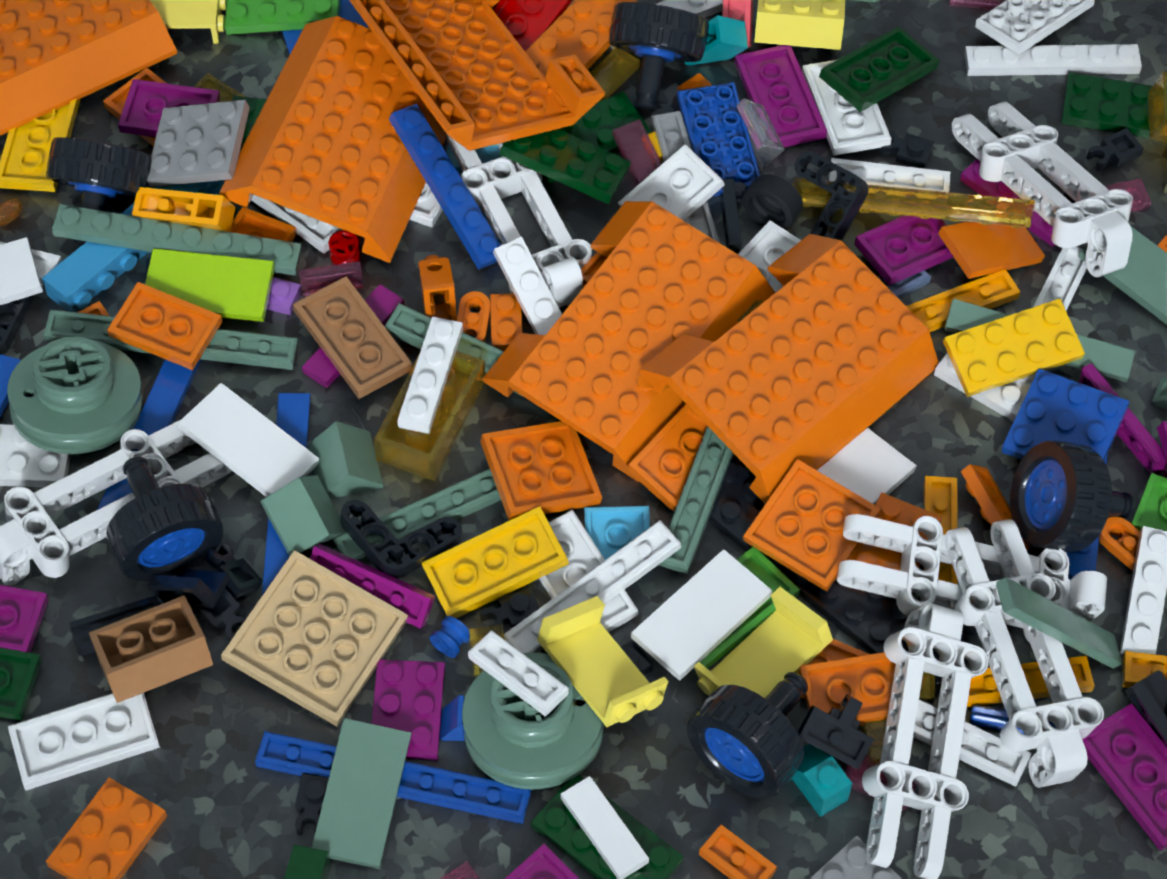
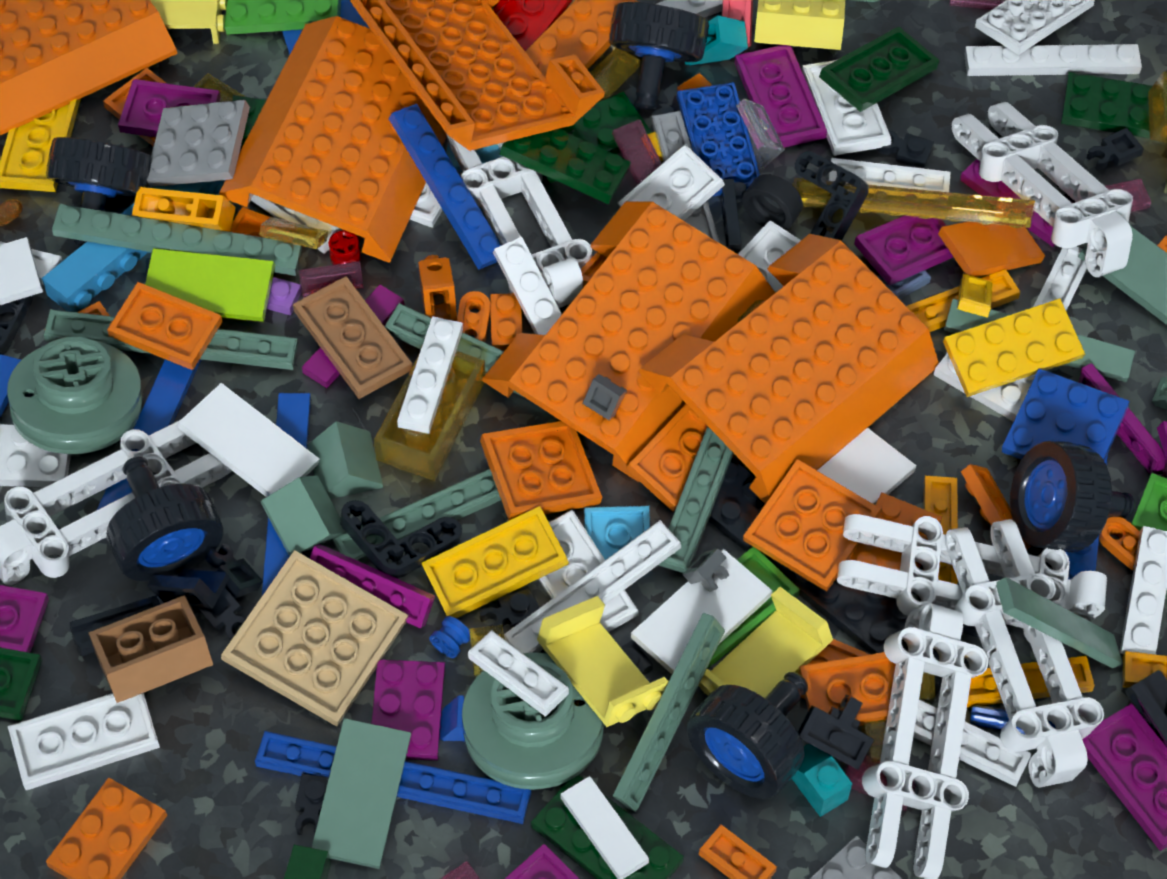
(293, 233): none -> clear yellow tile
(604, 397): none -> dark grey tile
(669, 712): none -> sand green tile
(704, 567): none -> dark grey tile
(975, 295): none -> yellow tile

